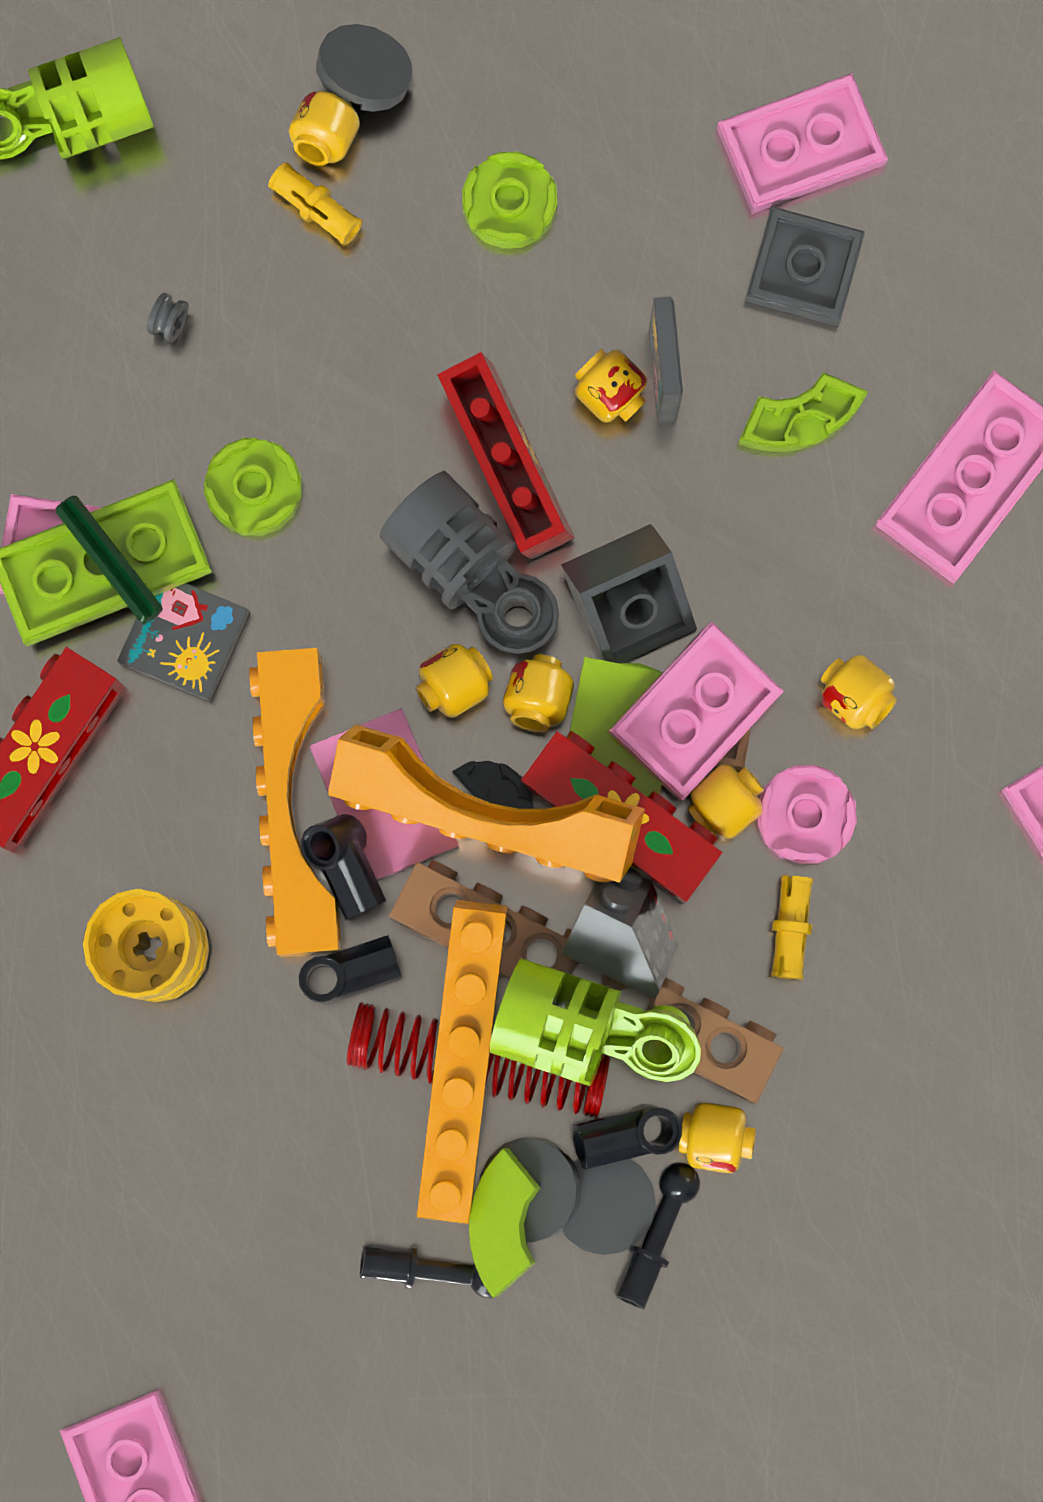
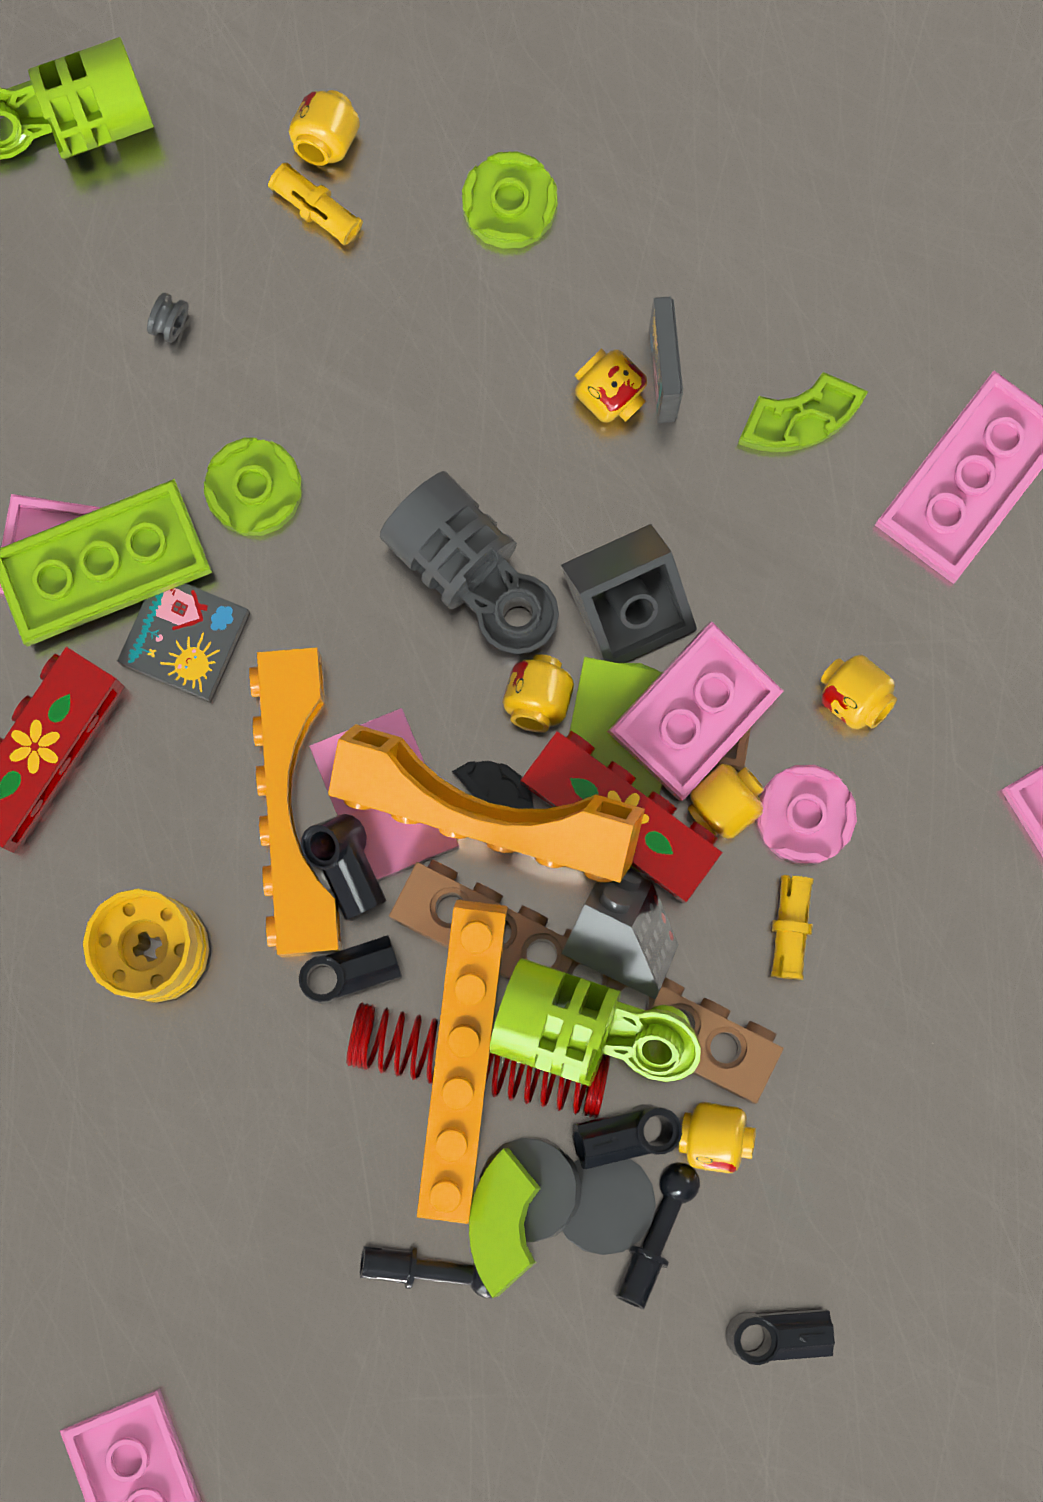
(109, 559): dark green axle -> none
(364, 67): dark grey tile -> none
(453, 680): yellow head -> none
(506, 456): red brick -> none
(786, 1335): none -> black piece
(801, 143): bright pink tile -> none
(805, 266): dark grey tile -> none

